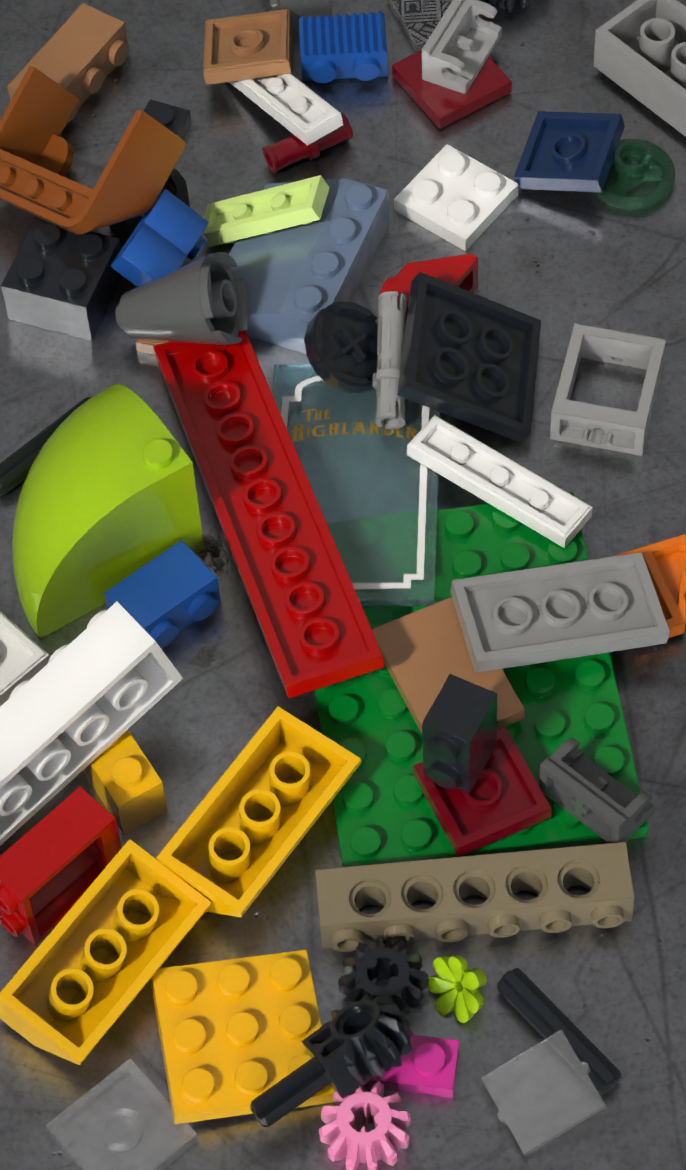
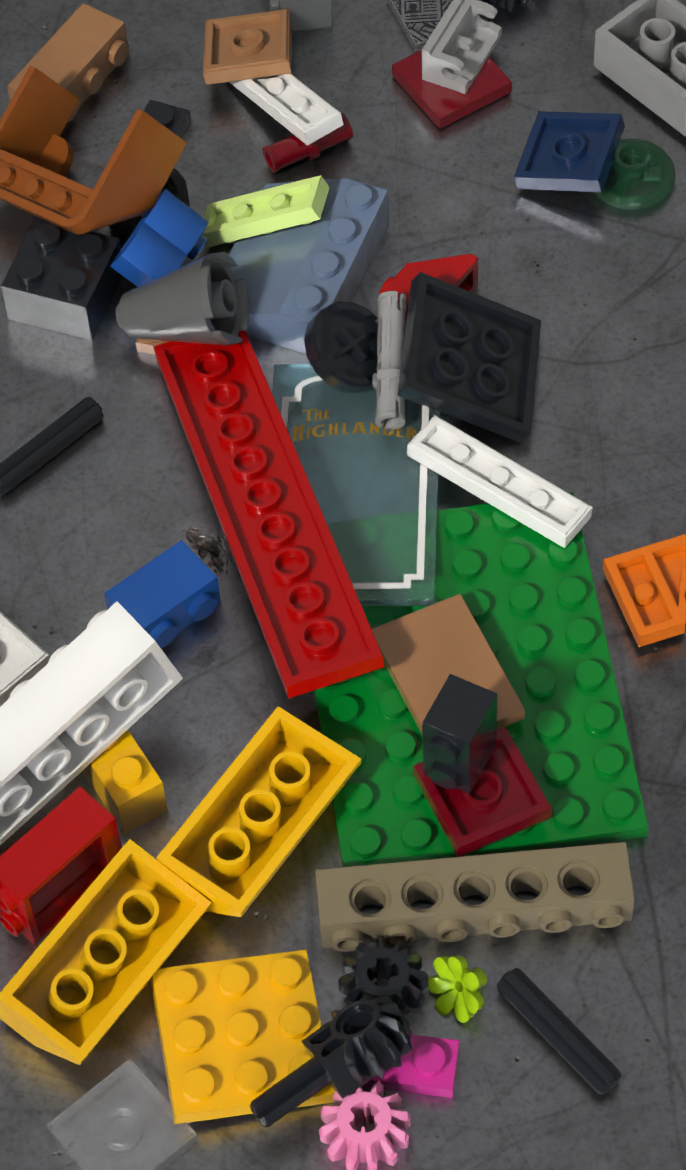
(99, 507): lime brick -> none
(343, 47): blue brick -> none
(456, 197): white plate -> none
(543, 1092): clear piece -> none
(559, 612): light grey plate -> none
(593, 794): dark grey hinge -> none
(619, 428): light grey window -> none

